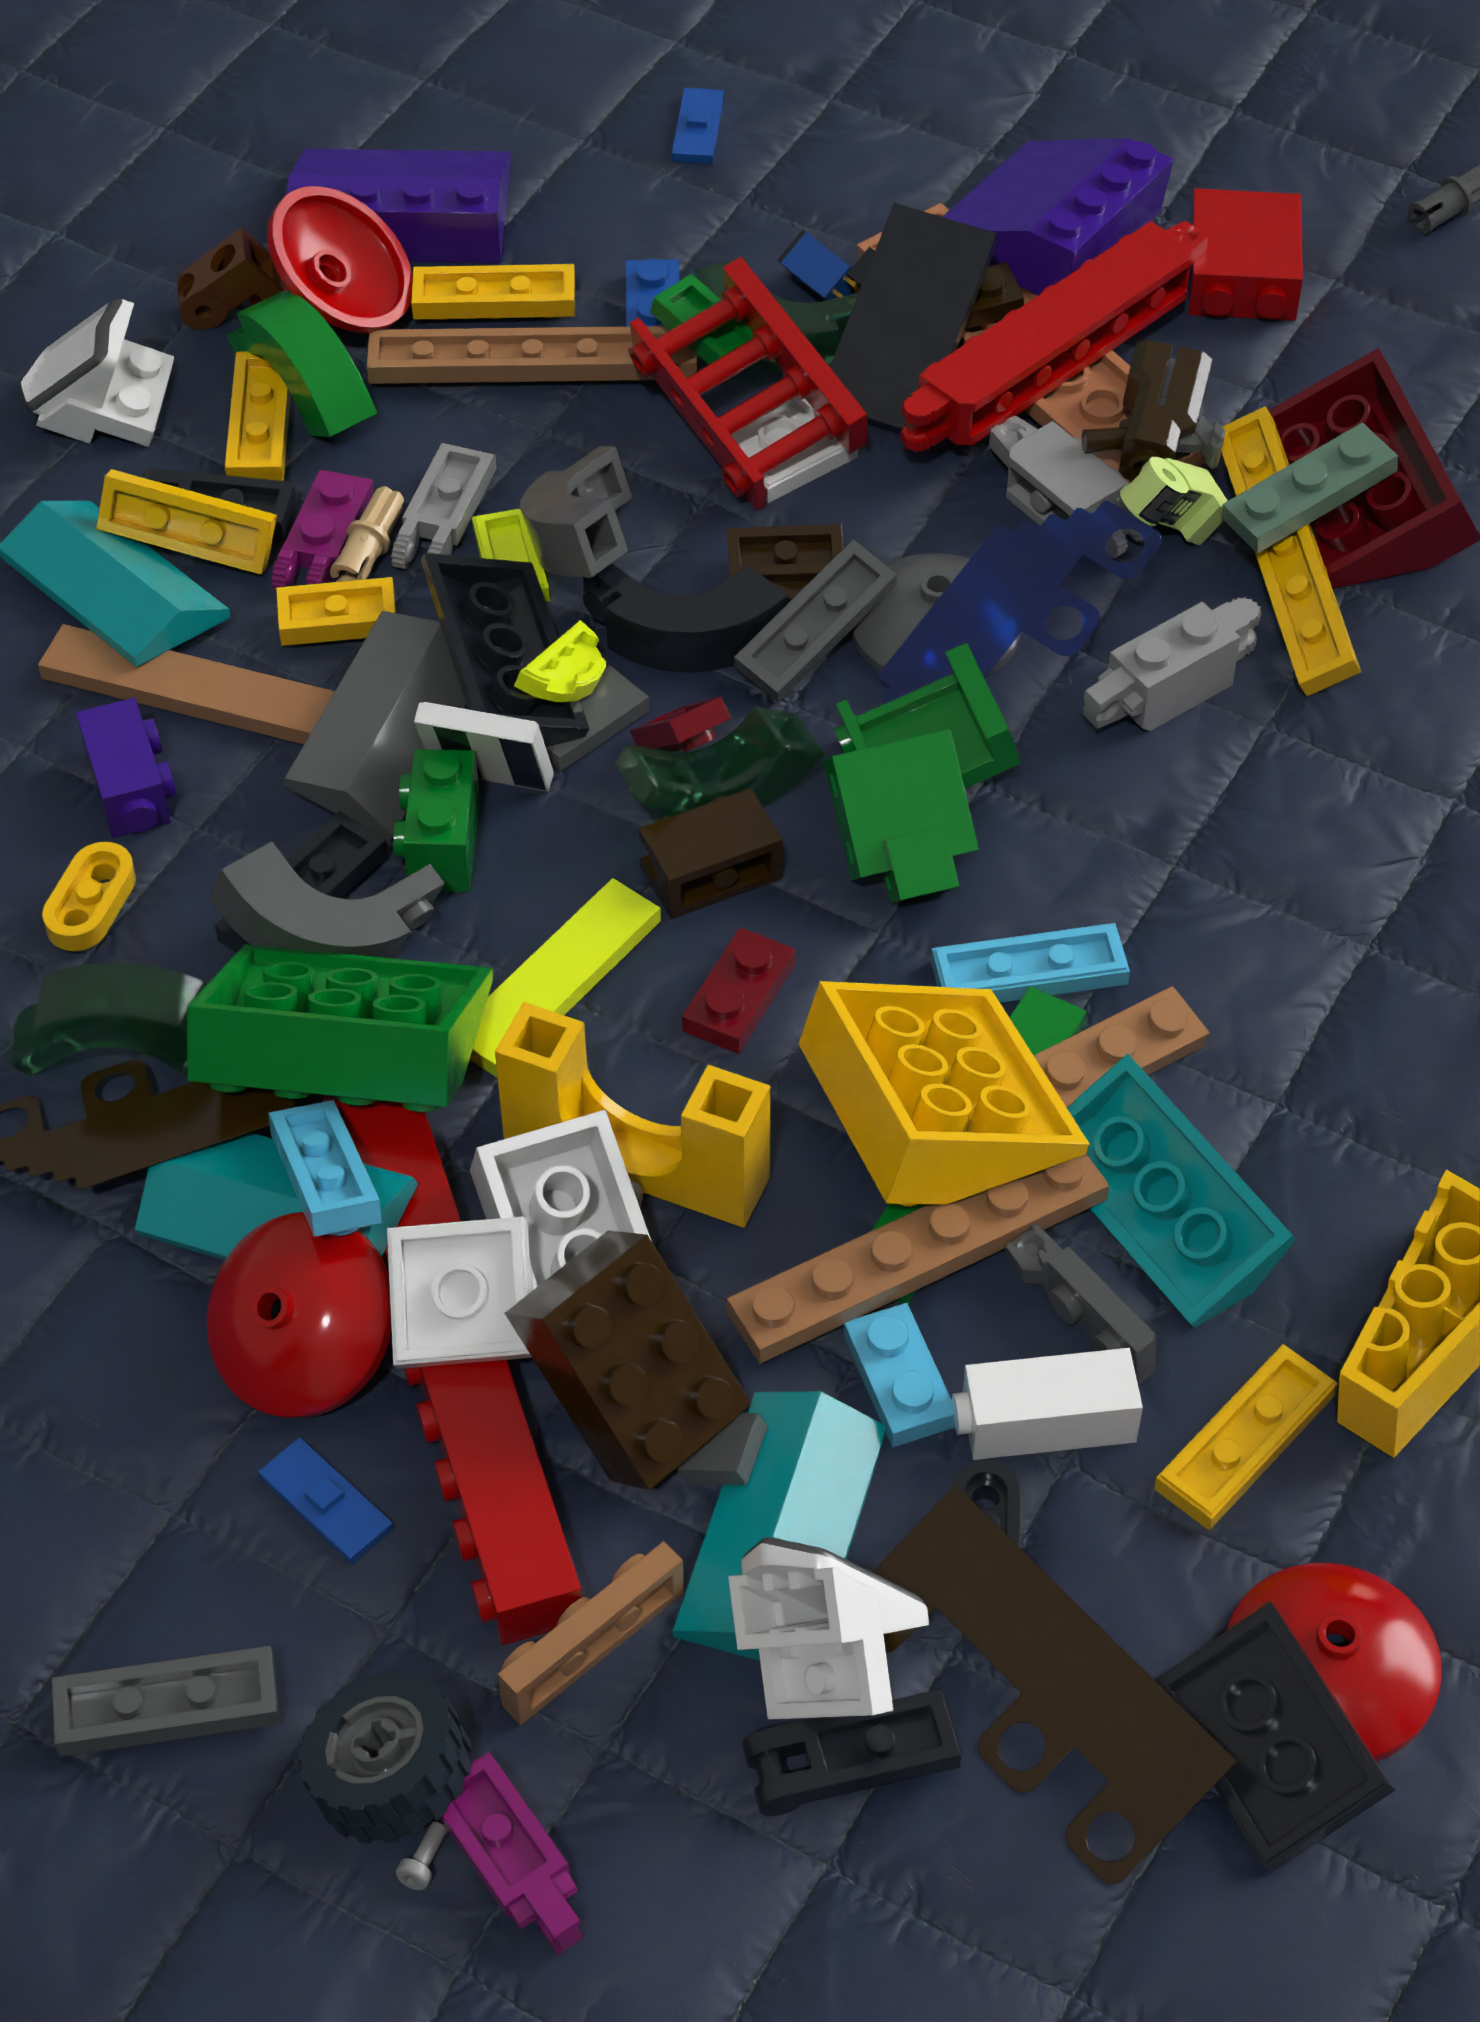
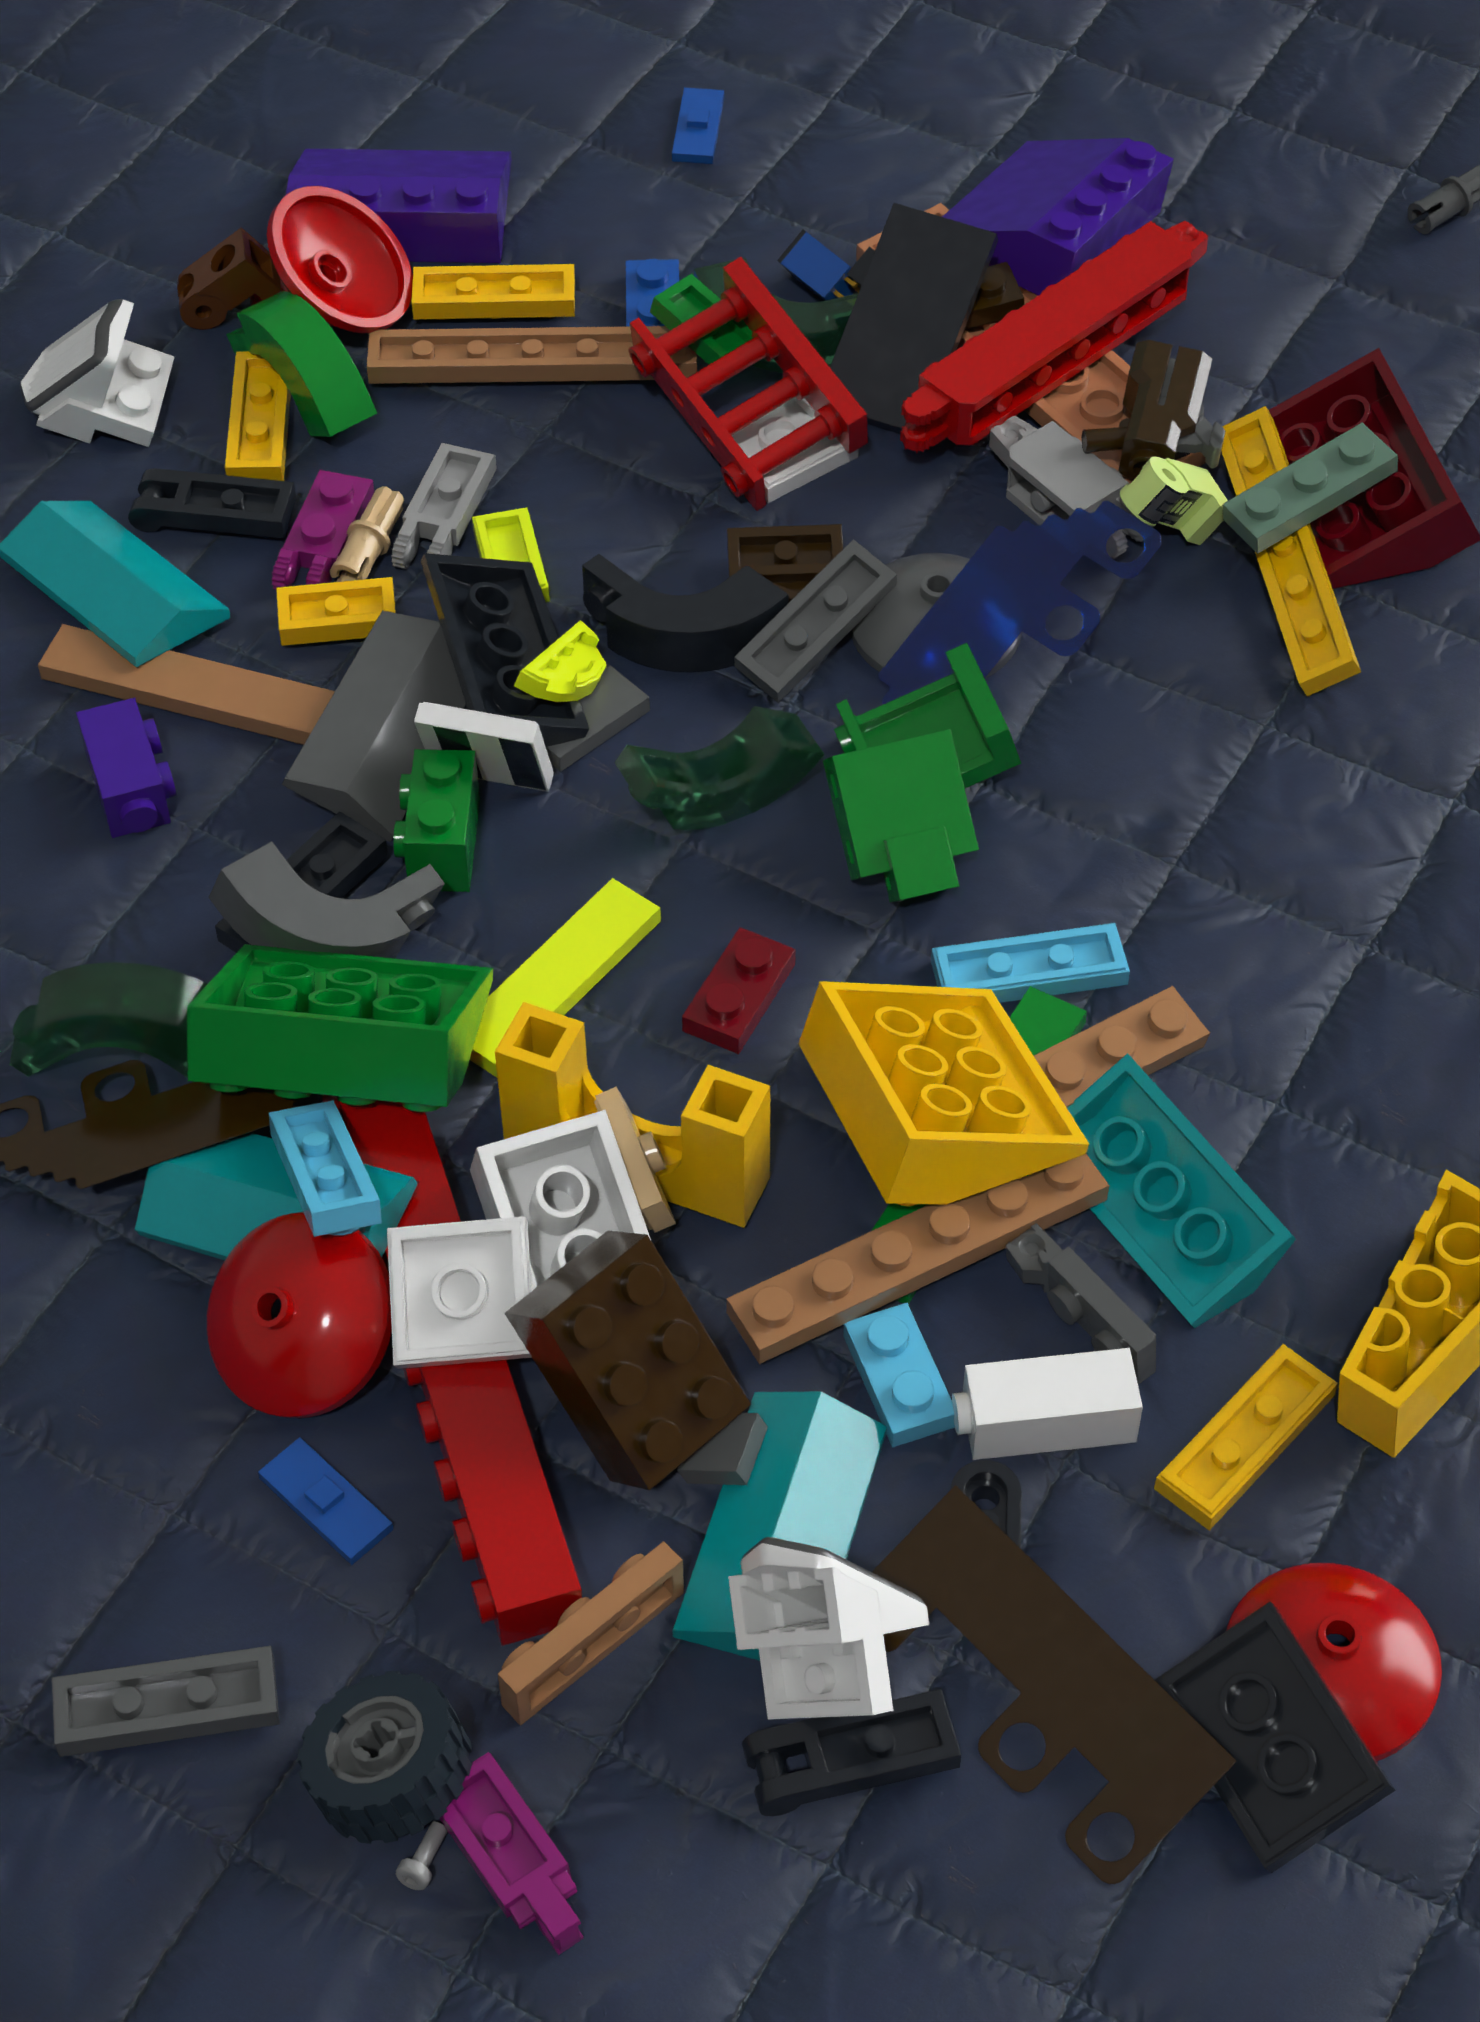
(80, 906): yellow plate -> none
(186, 521): yellow plate -> none
(575, 516): dark grey arch -> none
(640, 1158): none -> tan plate
(682, 727): dark red plate -> none
(711, 853): dark brown brick -> none
(1174, 665): light grey hinge -> none
(1250, 255): red brick -> none

